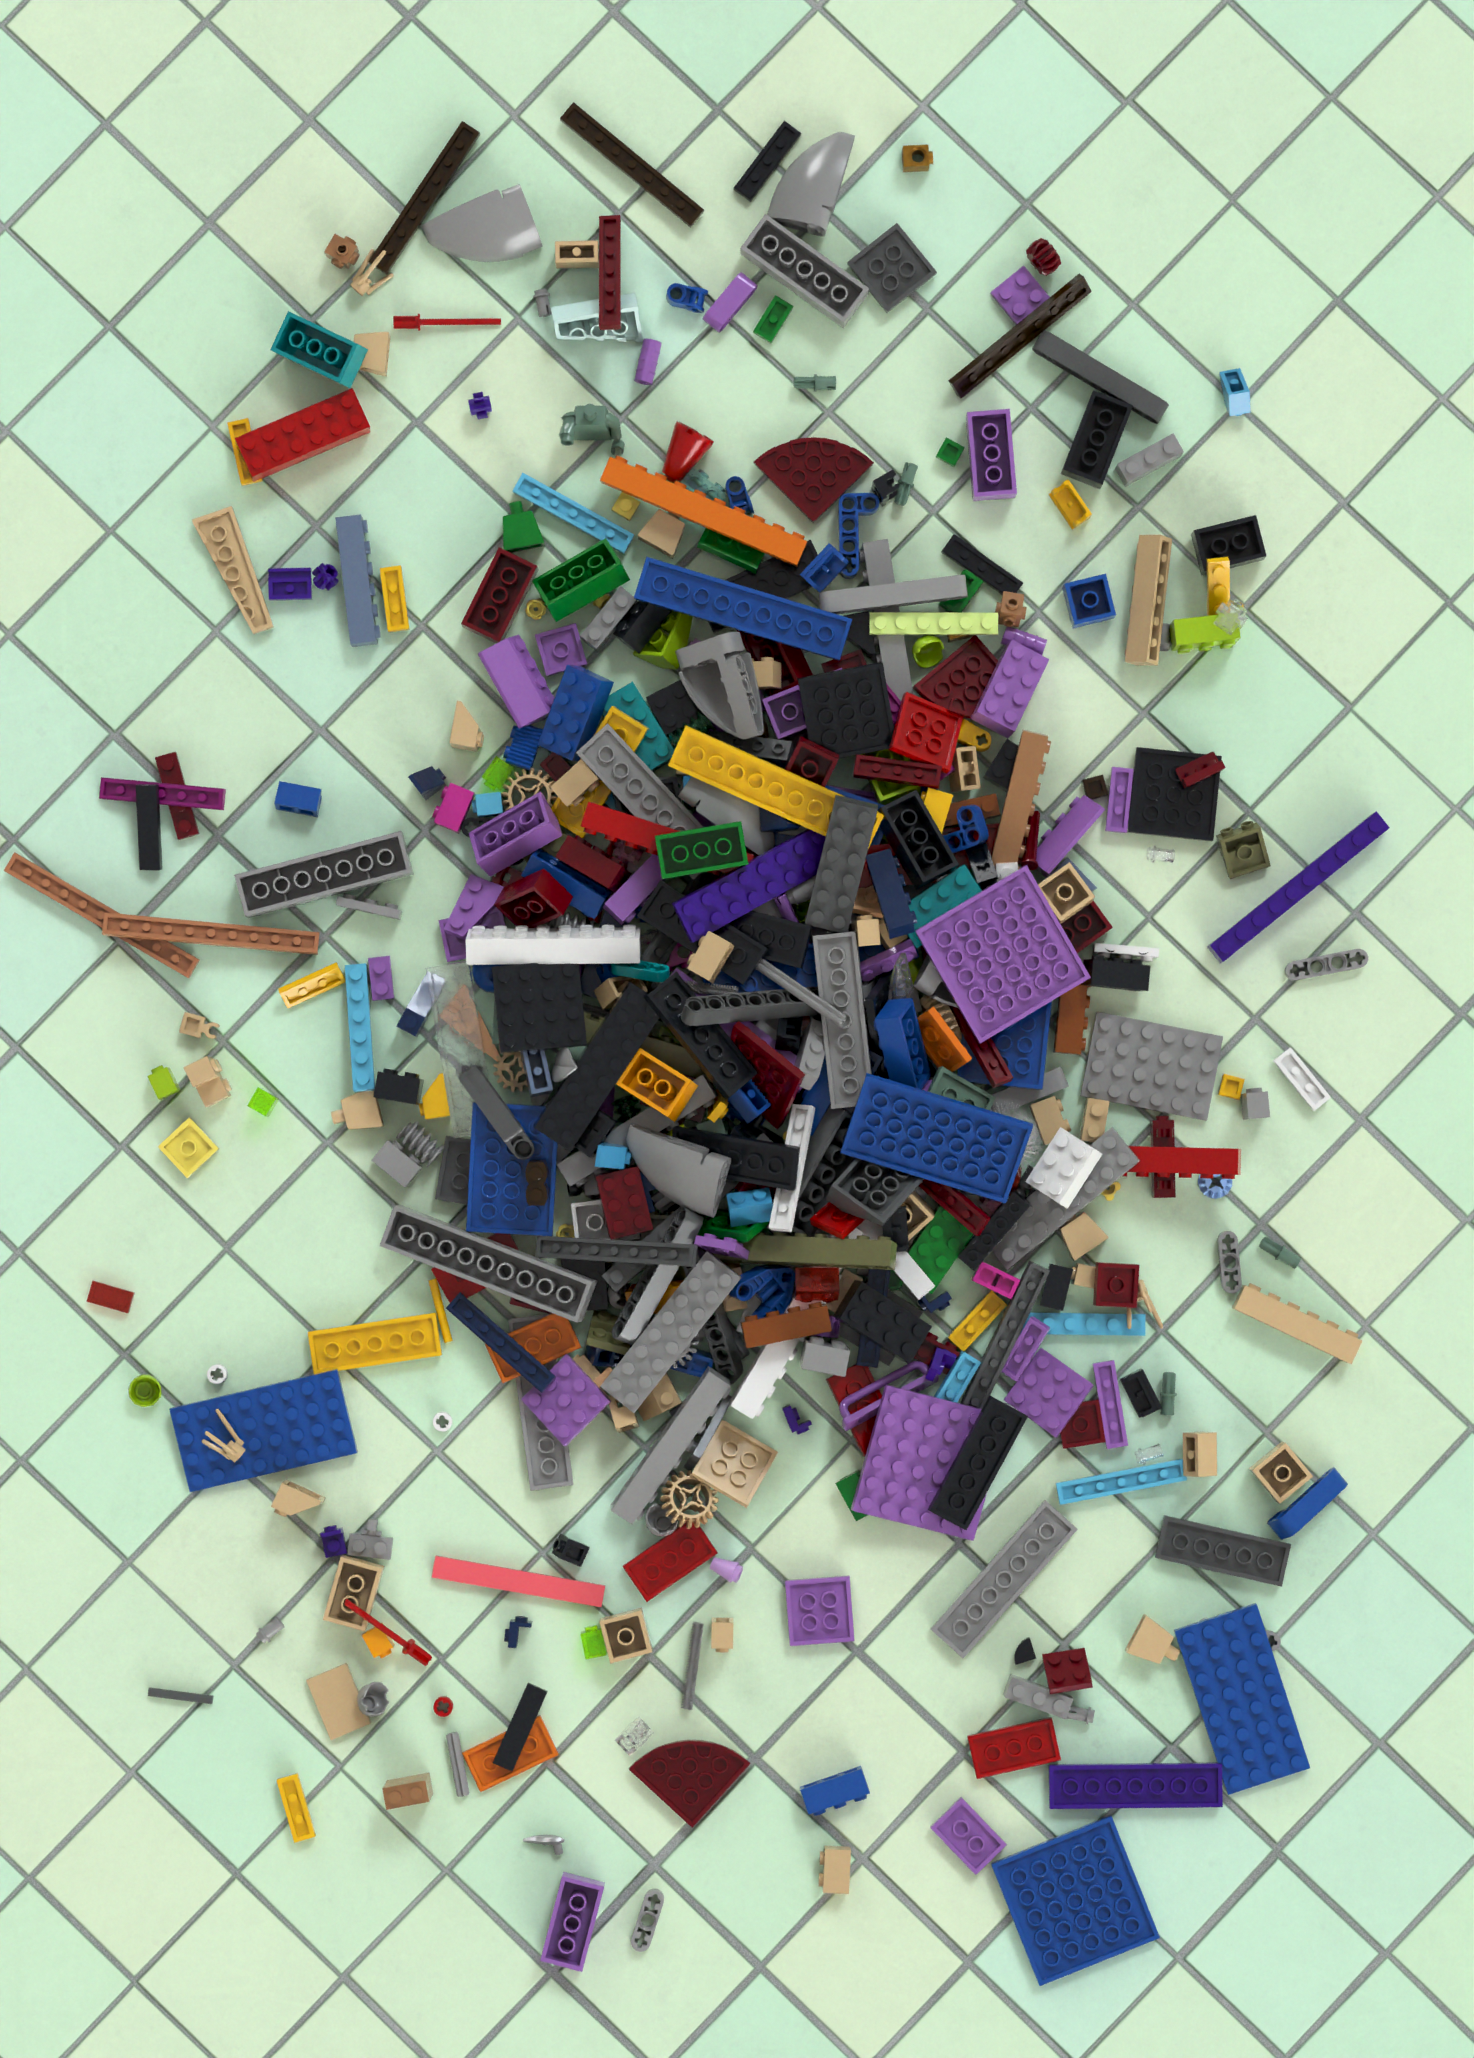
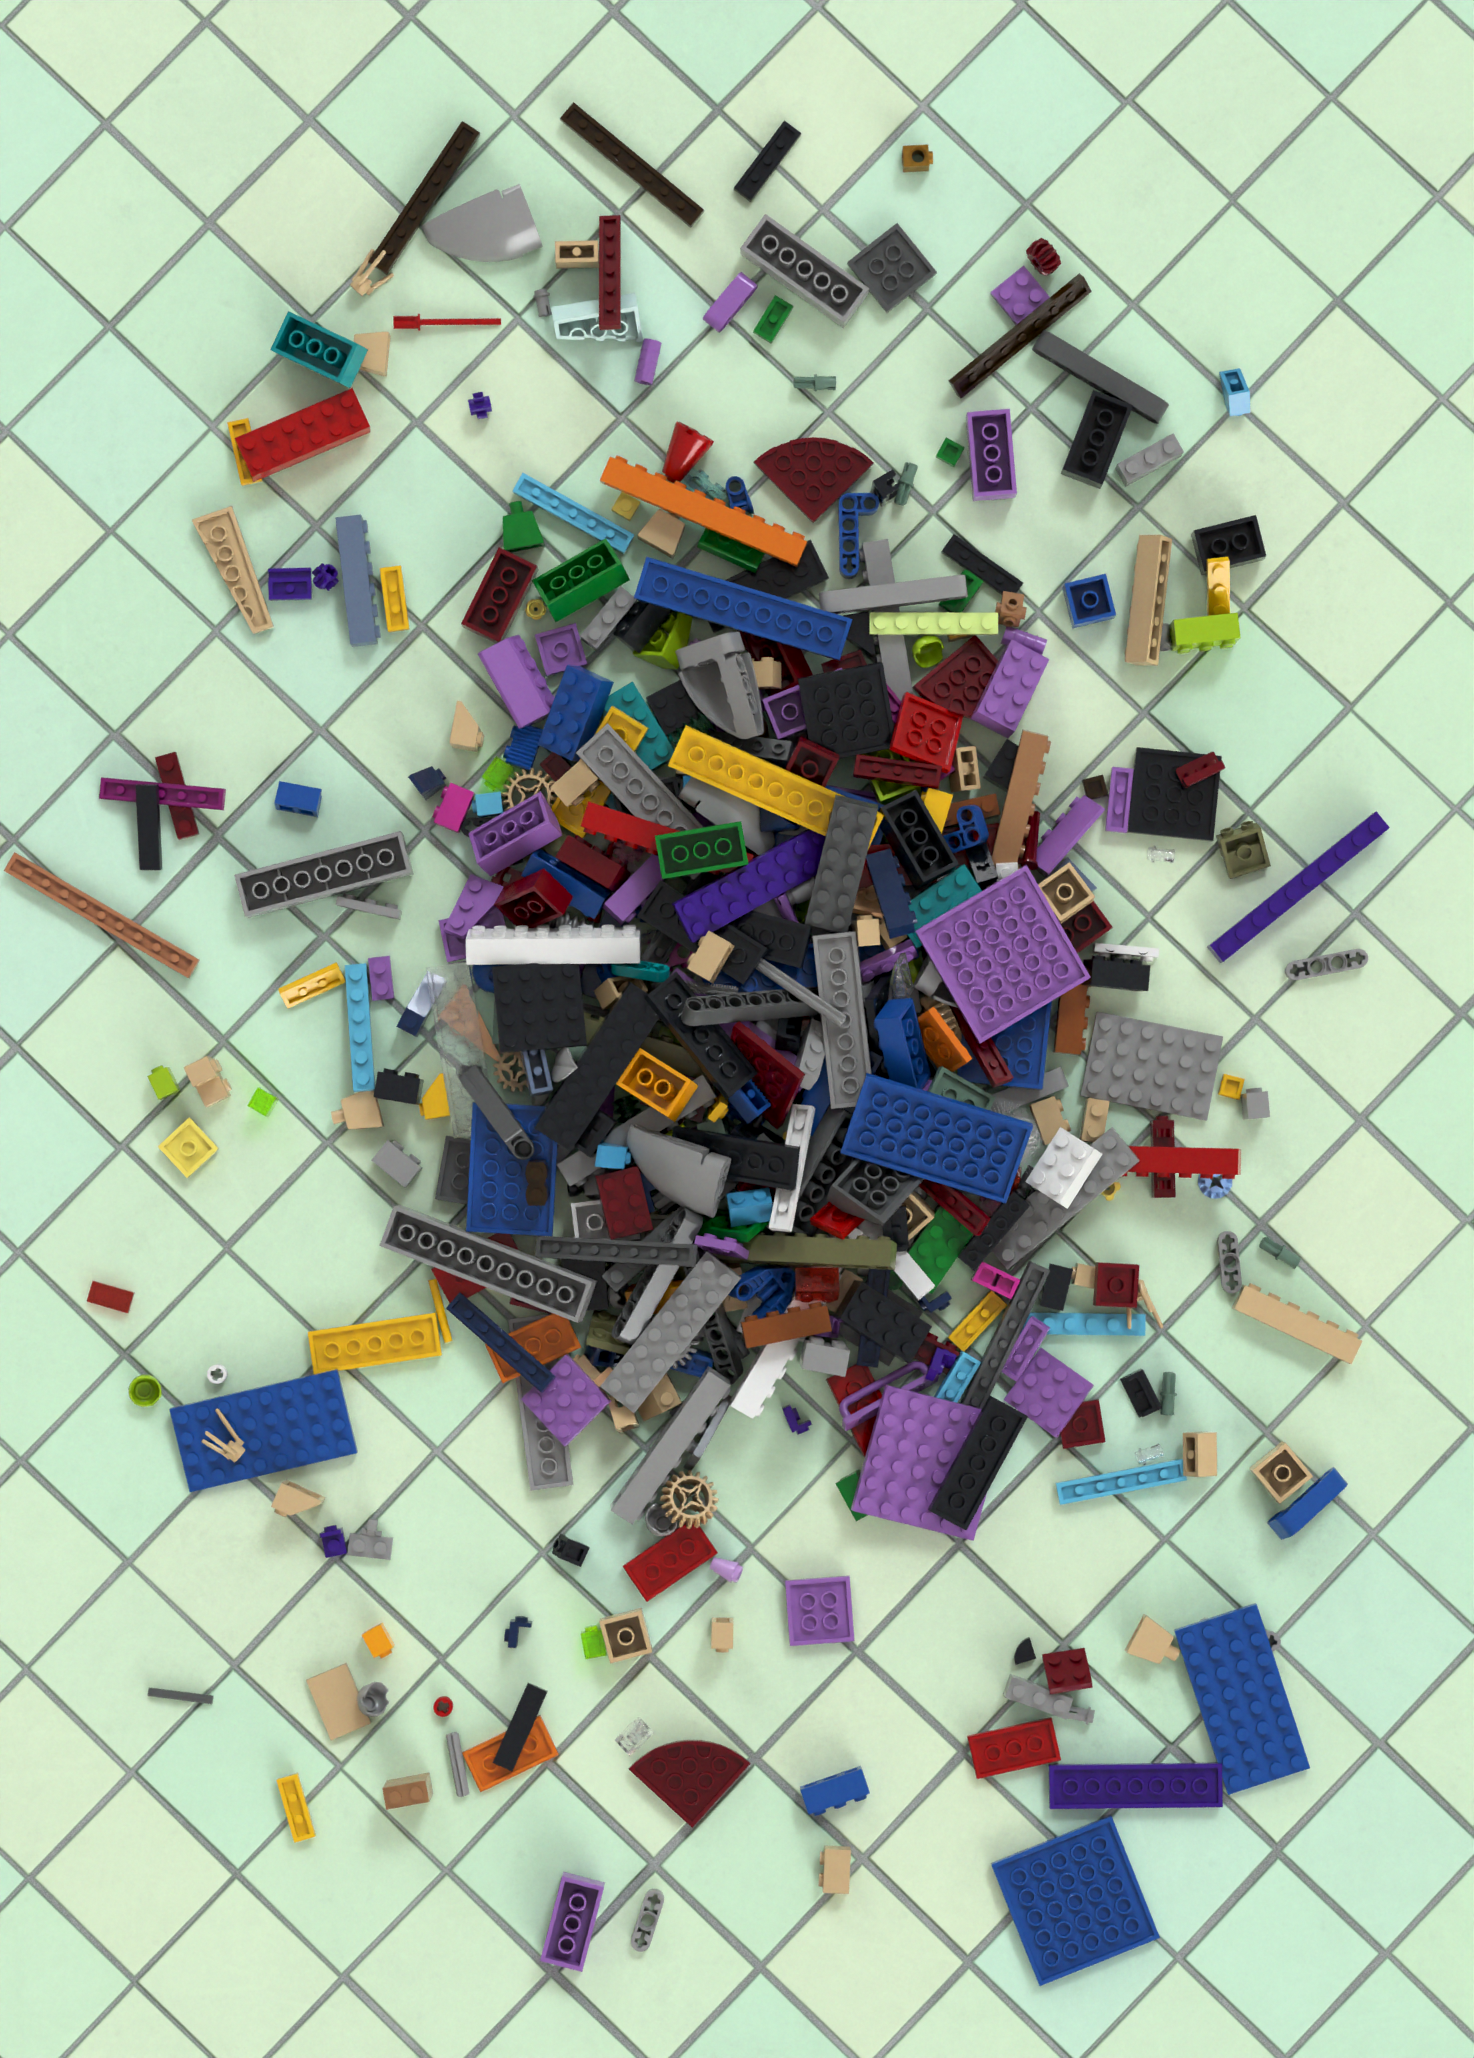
(195, 1025): tan plate -> none
(210, 933): nougat plate -> none
(270, 1630): light grey pin -> none
(336, 248): medium nougat brick -> none
(357, 1582): tan brick -> none
(409, 1646): red piece -> none
(420, 1143): light grey piece -> none
(437, 1426): white bush -> none
(518, 1581): coral tile -> none
(547, 1840): light grey bar -> none
(565, 1228): light yellow plate -> none
(591, 423): sand green torso -> none
(600, 602): light yellow plate -> none
(688, 297): blue piece -> none
(693, 1665): light grey axle -> none
(734, 1463): tan plate -> none
(812, 185): light grey panel -> none
(824, 568): blue hinge -> none
(968, 1835): medium lavender plate -> none
(969, 734): yellow piece -> none
(1004, 1579): light grey plate -> none
(1070, 504): yellow hinge -> none
(1081, 1235): tan torso -> none
(1110, 1404): medium lavender plate -> none
(1222, 1550): dark grey plate -> none
(1230, 616): clear brick -> none
(1301, 1079): white plate -> none

